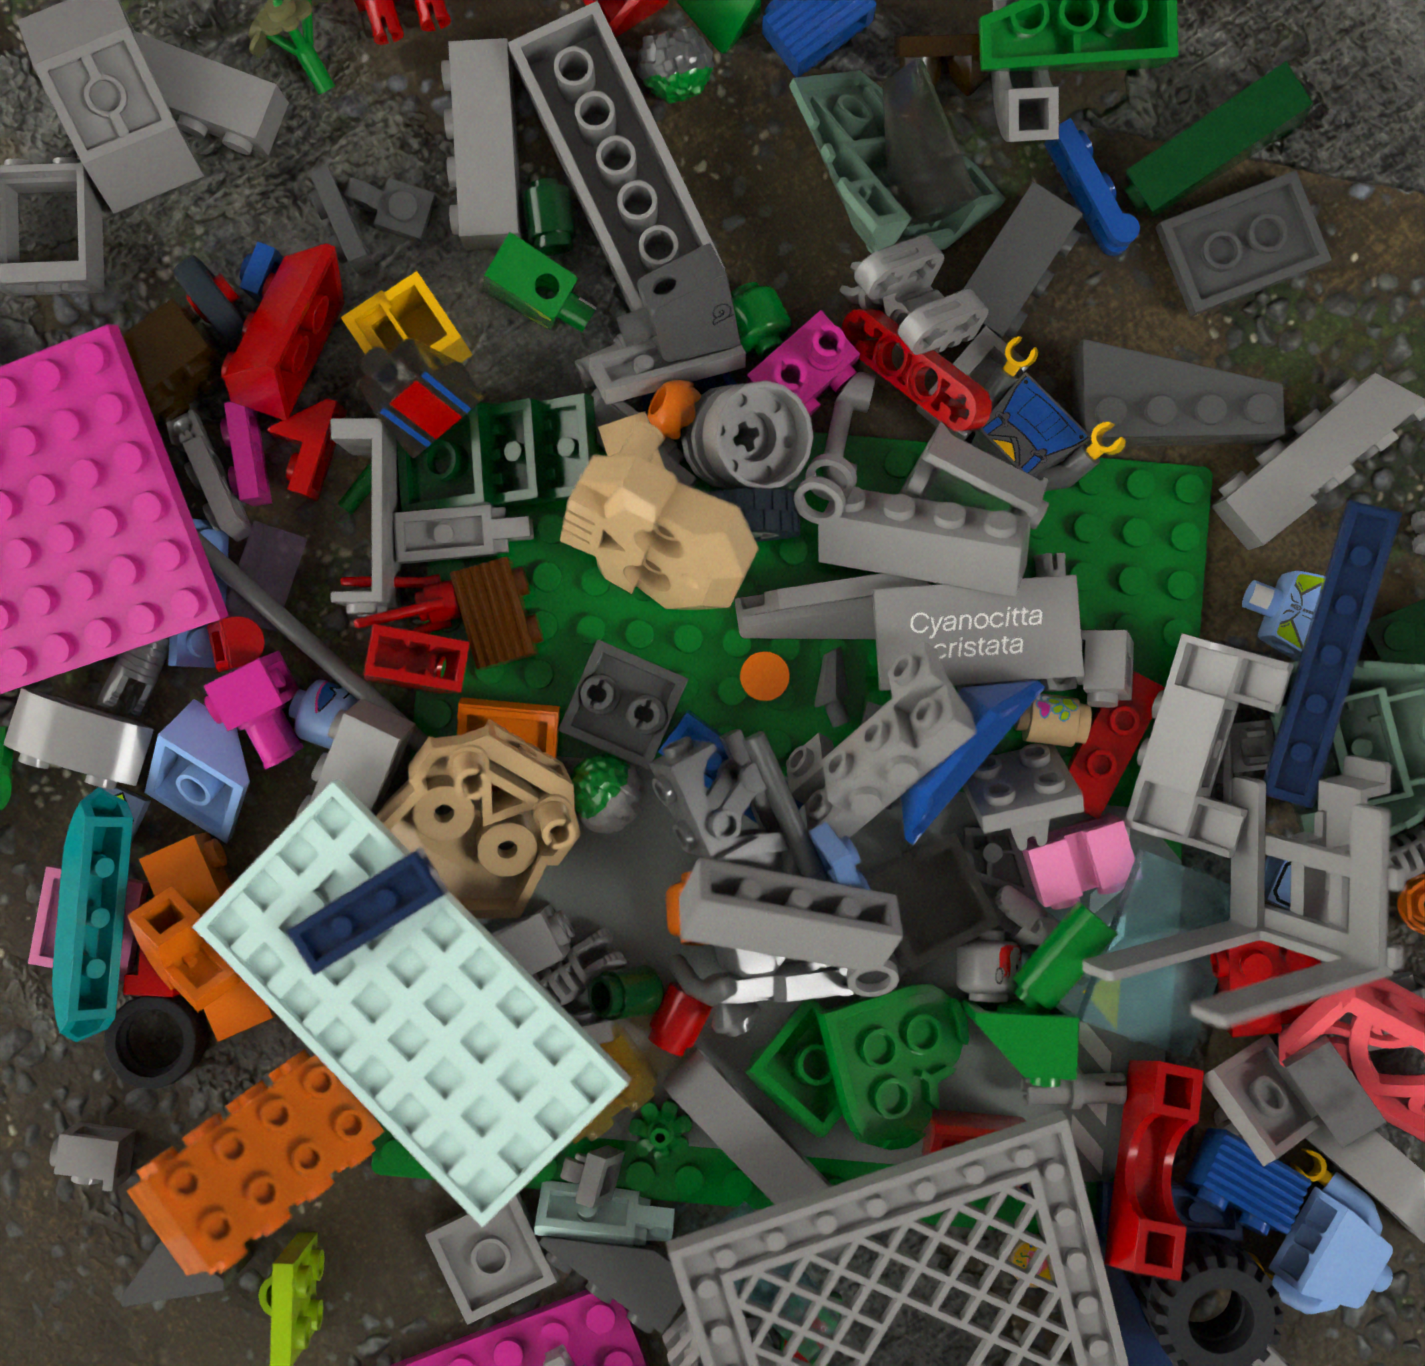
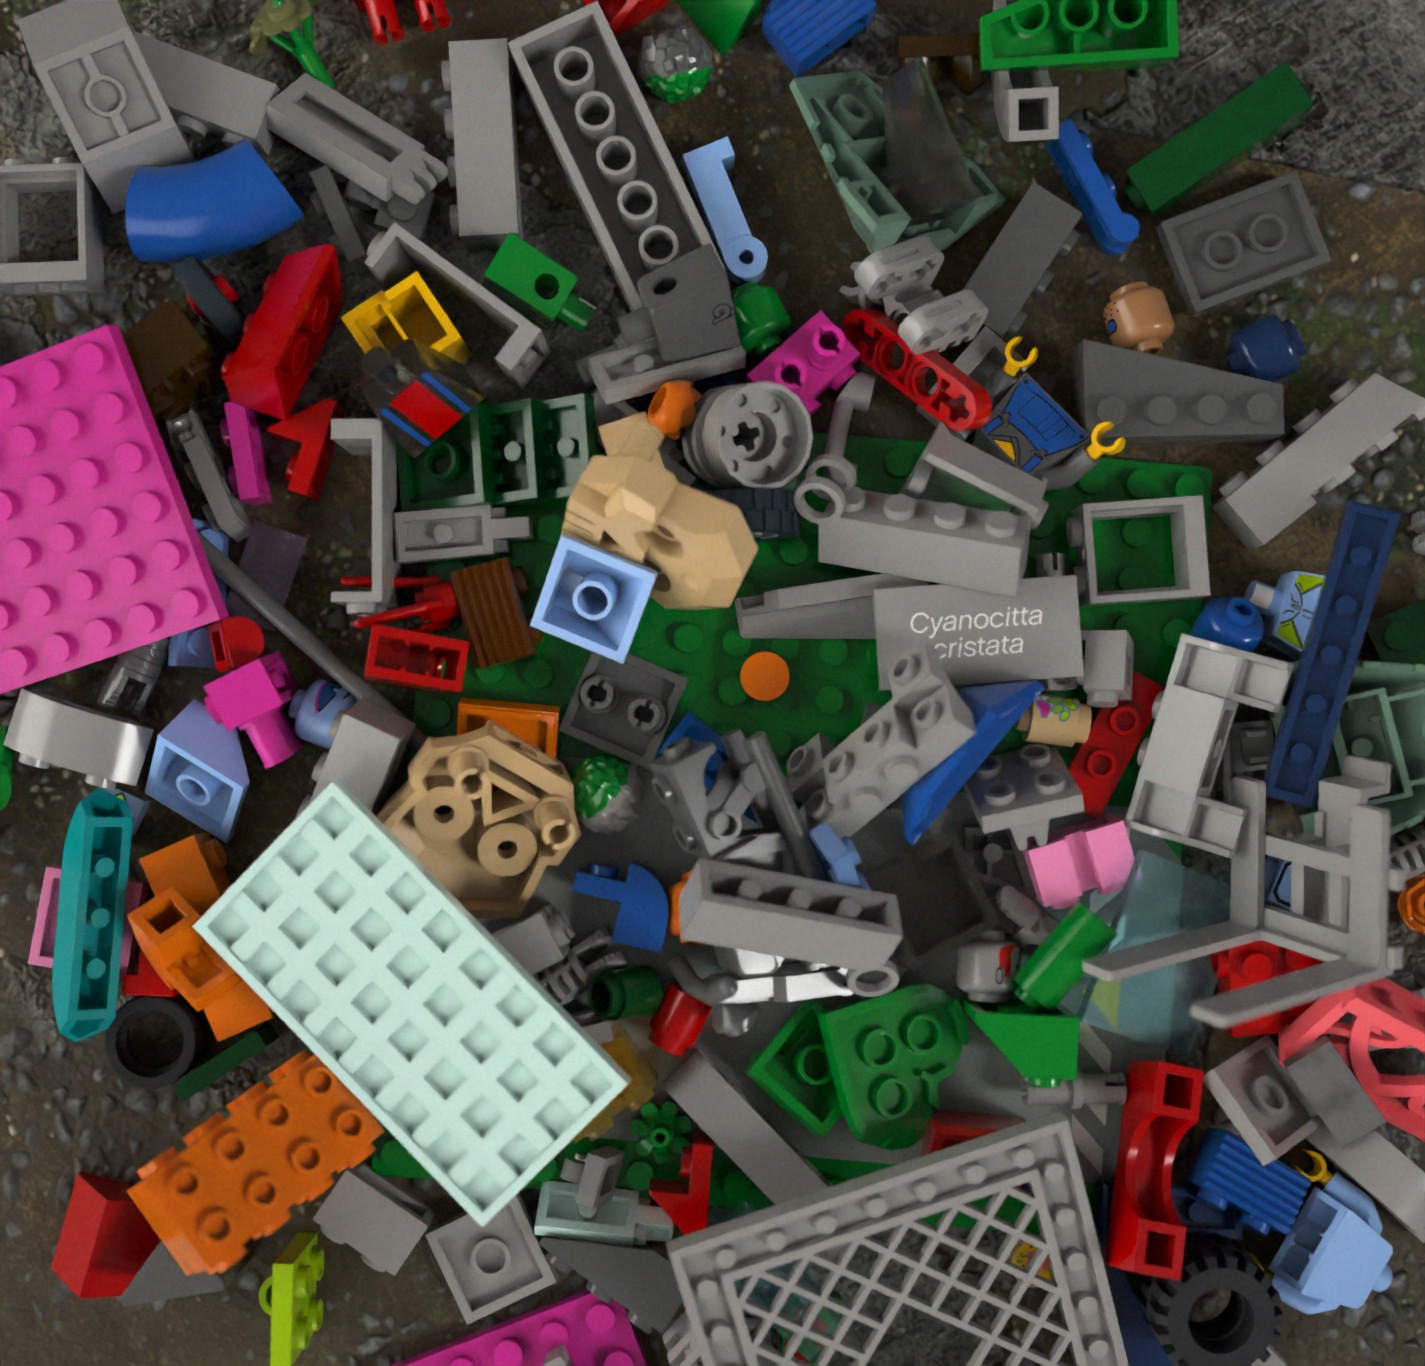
(94, 1154): light grey brick -> none
(102, 1238): none -> red slope
(206, 207): none -> blue brick
(225, 1061): none -> dark green tile
(256, 269): blue plate -> none
(350, 139): none -> light grey hinge
(357, 492): green piece -> none
(367, 911): dark blue tile -> none
(374, 1218): none -> light grey piece
(395, 253): none -> light grey panel
(549, 216): dark green brick -> none
(593, 598): none -> light blue slope
(643, 901): none -> blue brick
(688, 1200): none -> red slope
(706, 173): none -> light blue leg
(833, 687): dark grey bar -> none
(1138, 318): none -> medium nougat head
(1187, 543): none -> light grey window
(1230, 623): none -> blue head
(1266, 349): none -> dark blue head

